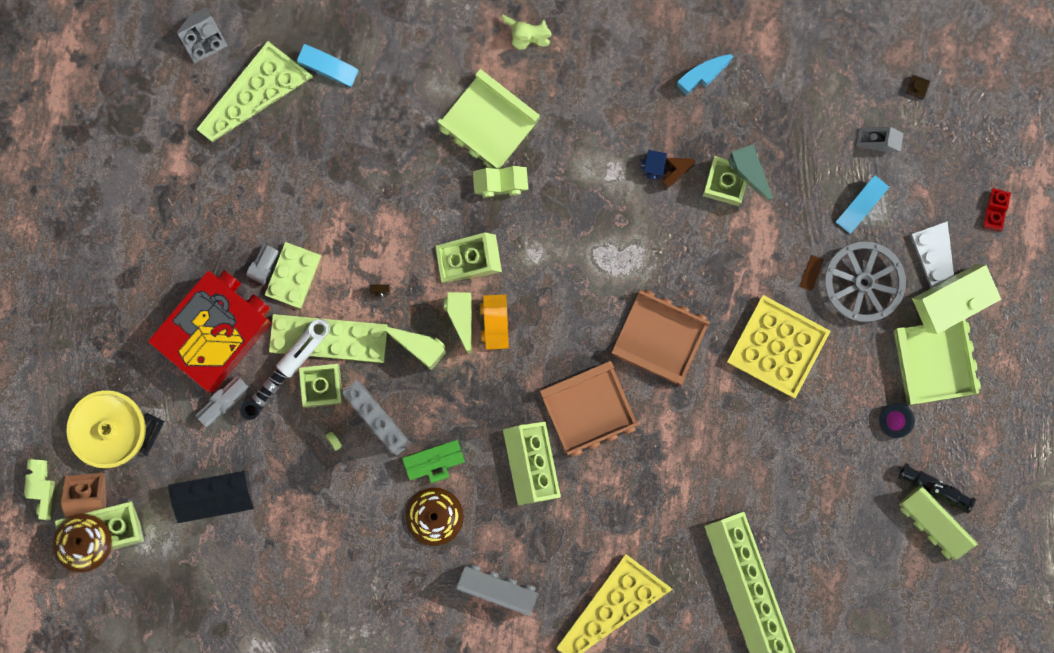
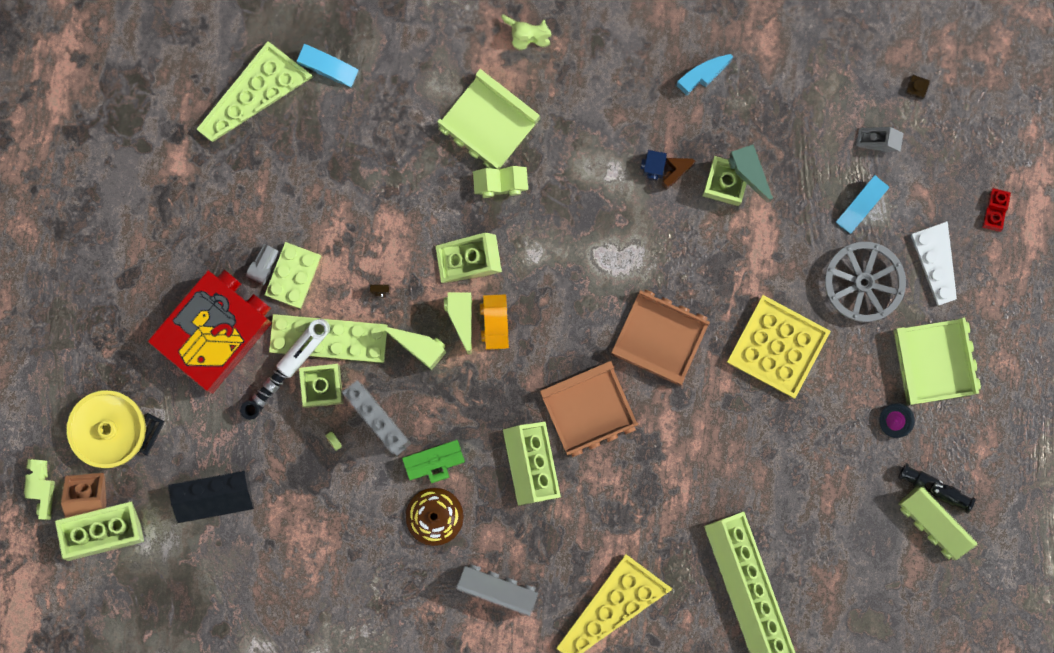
(94, 547): reddish brown dish -> none
(201, 35): light grey slope -> none
(222, 401): light grey piece -> none
(811, 273): reddish brown sticker -> none
(956, 299): yellowish green brick -> none

